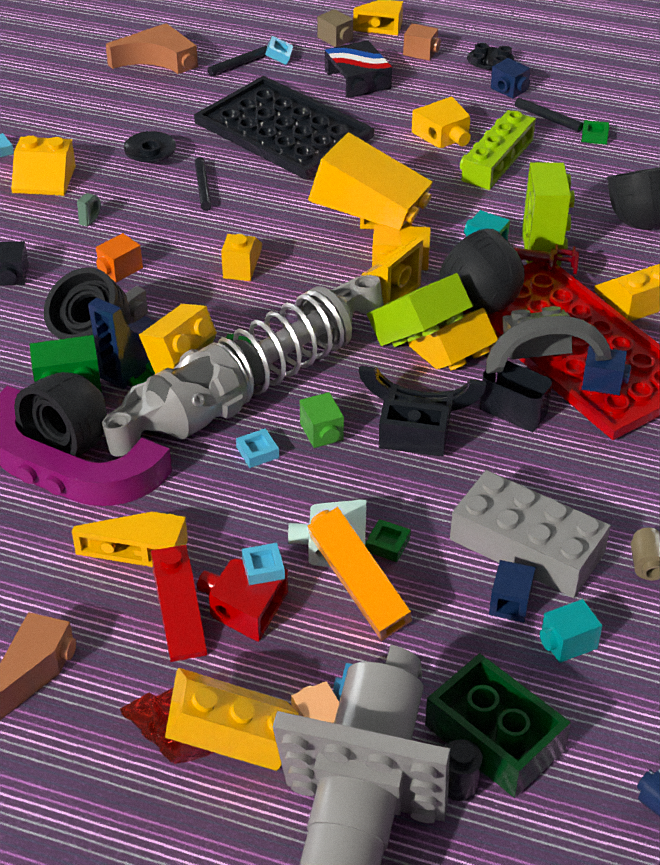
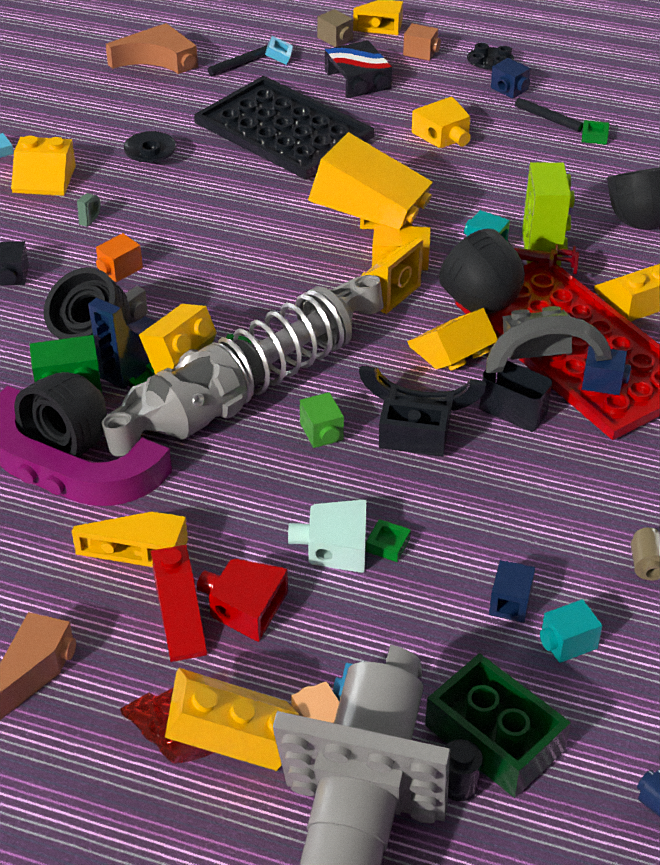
(202, 182): black bar -> none
(240, 256): yellow slope -> none
(257, 448): medium azure tile -> none
(263, 564): medium azure tile -> none
(359, 573): light orange brick -> none
(420, 311): lime brick -> none
(497, 149): lime brick -> none
(530, 529): light grey brick -> none

